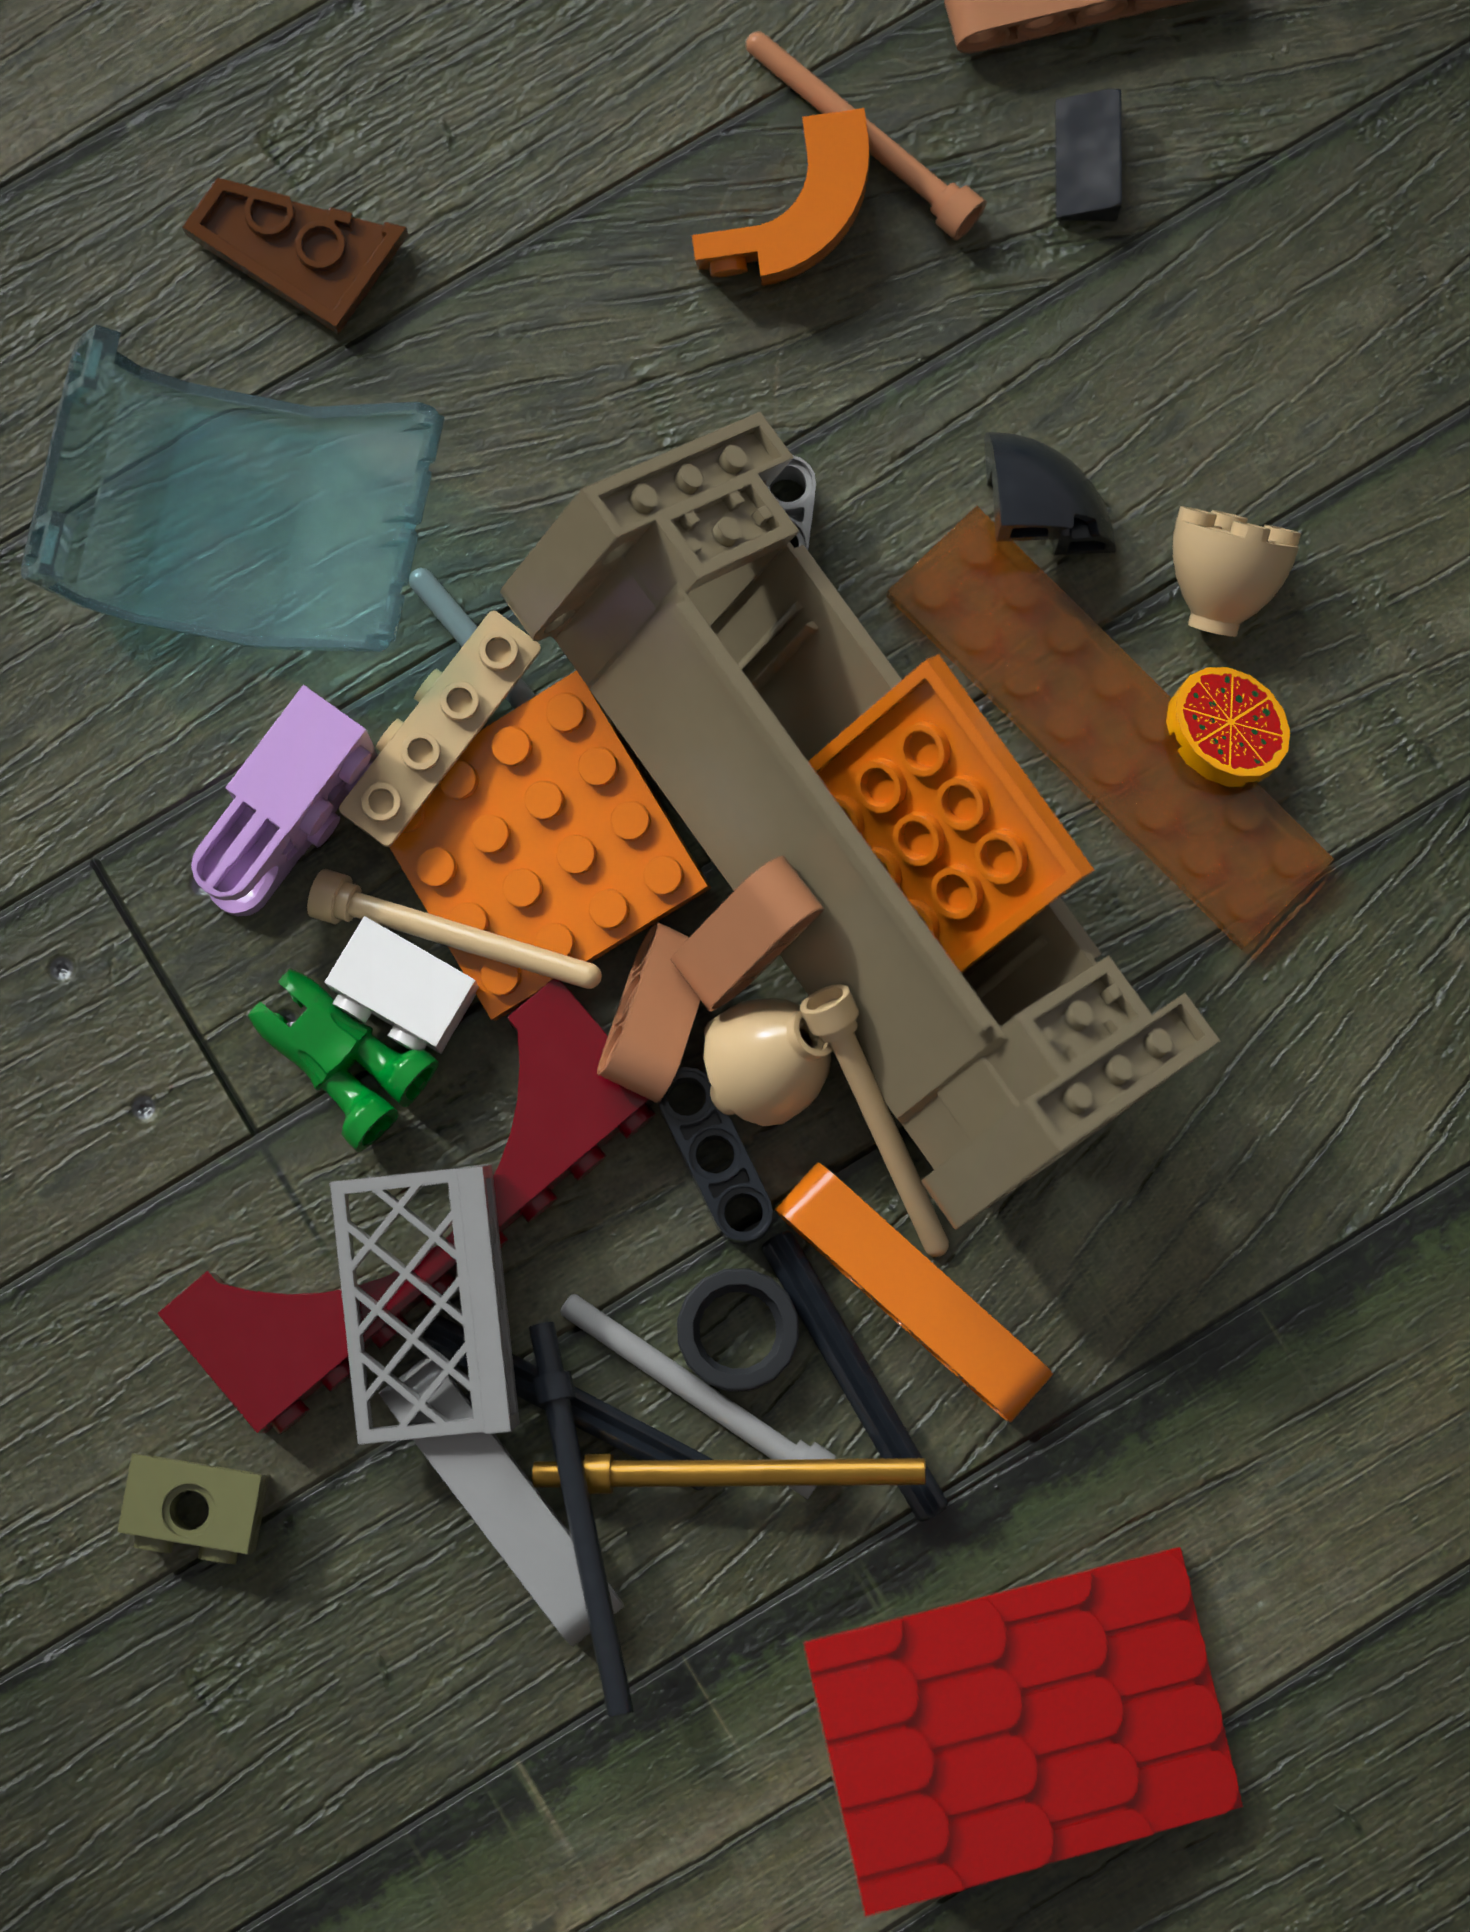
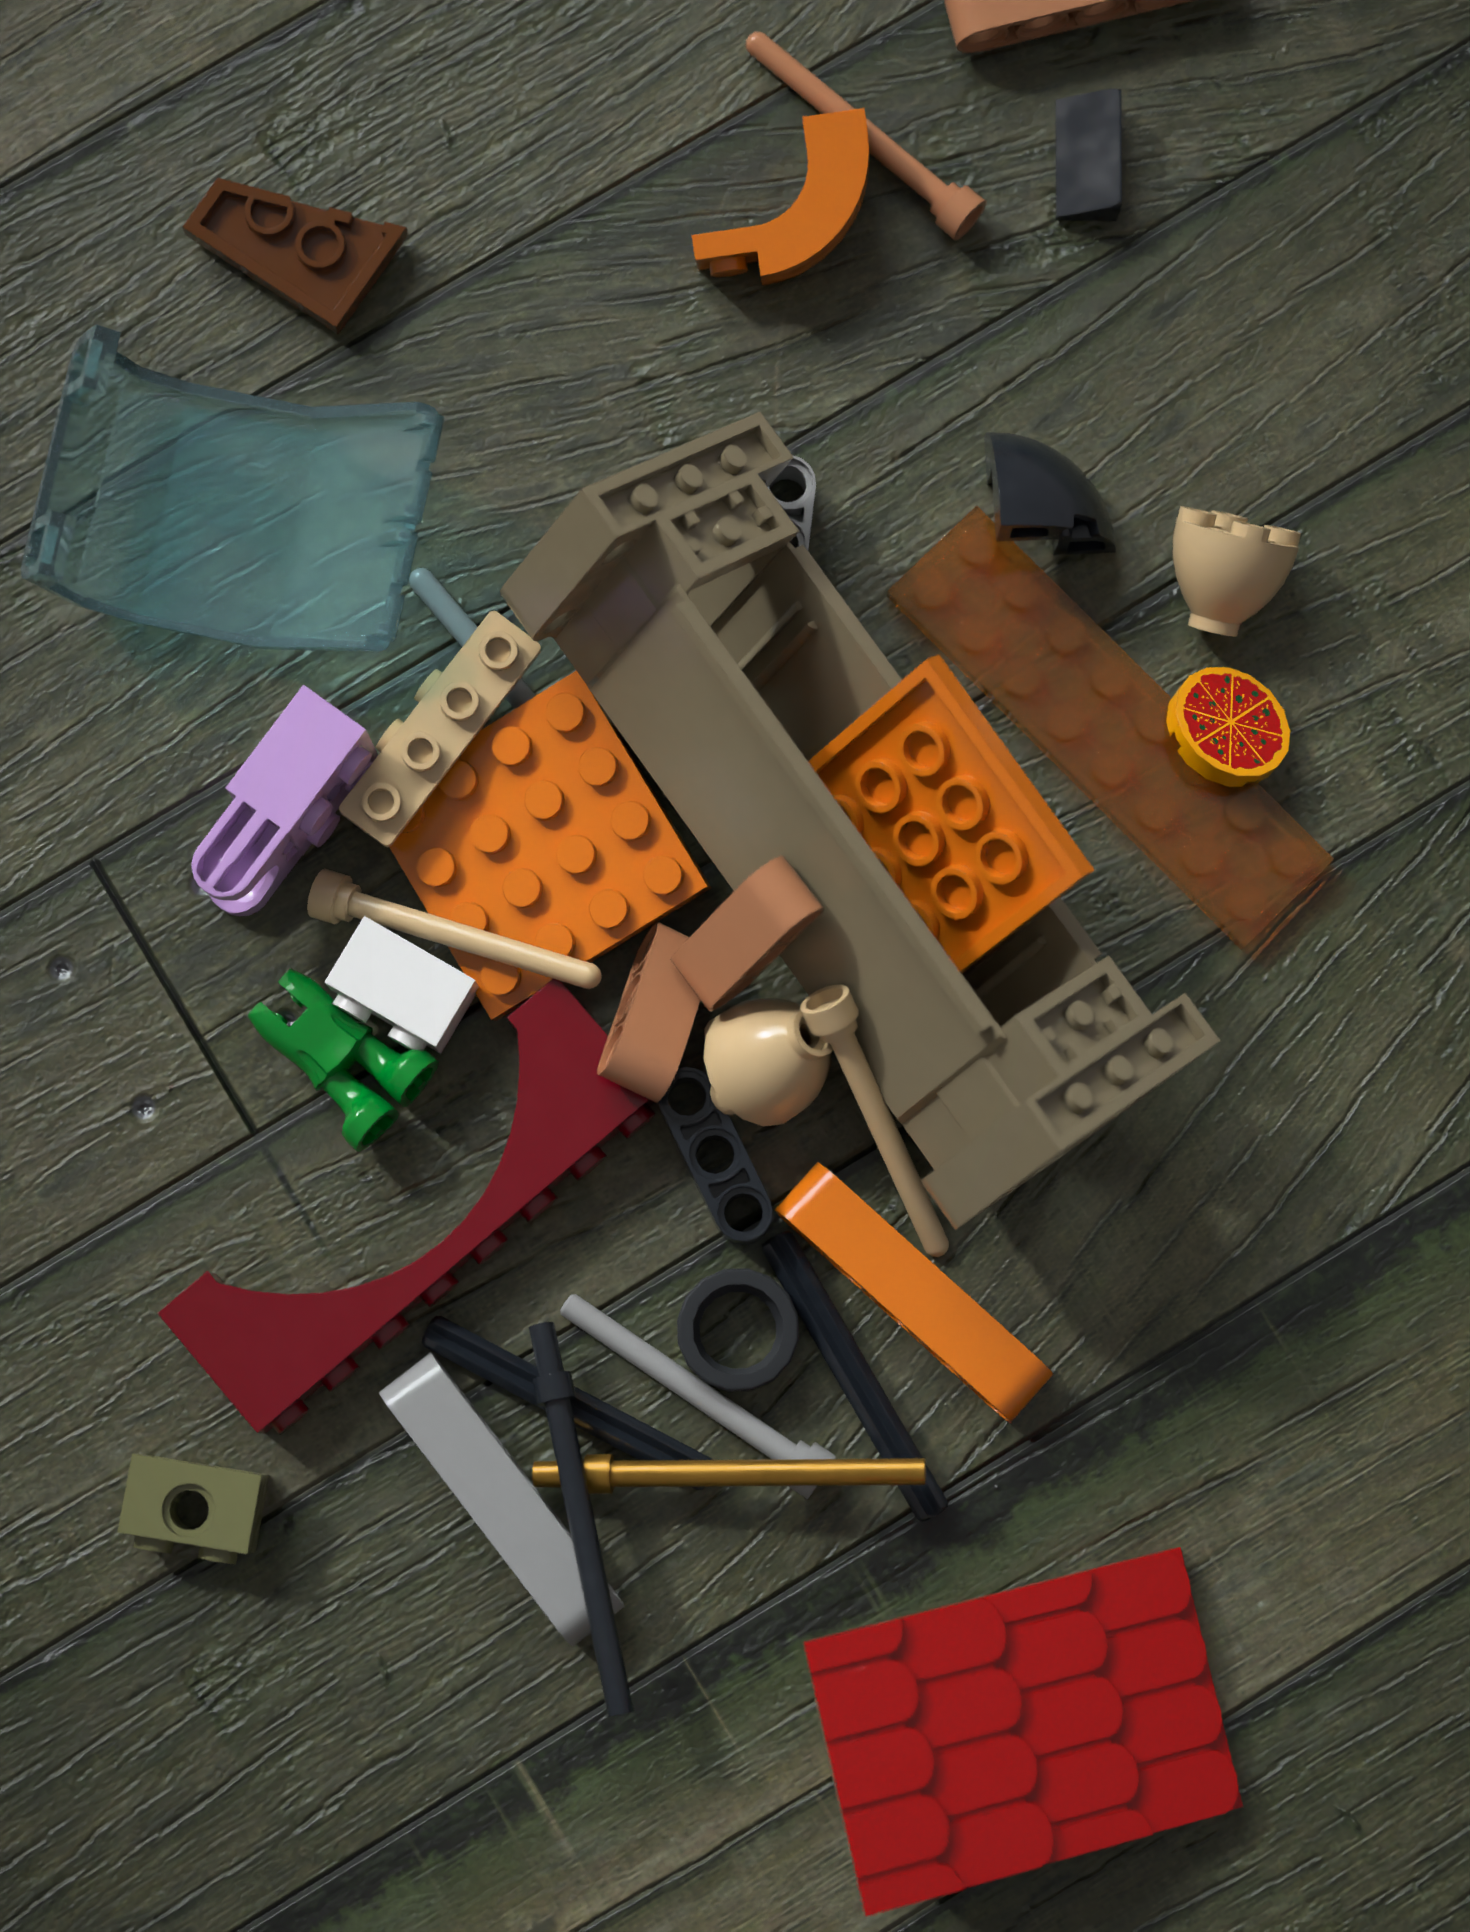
(481, 1296): light grey fence -> none

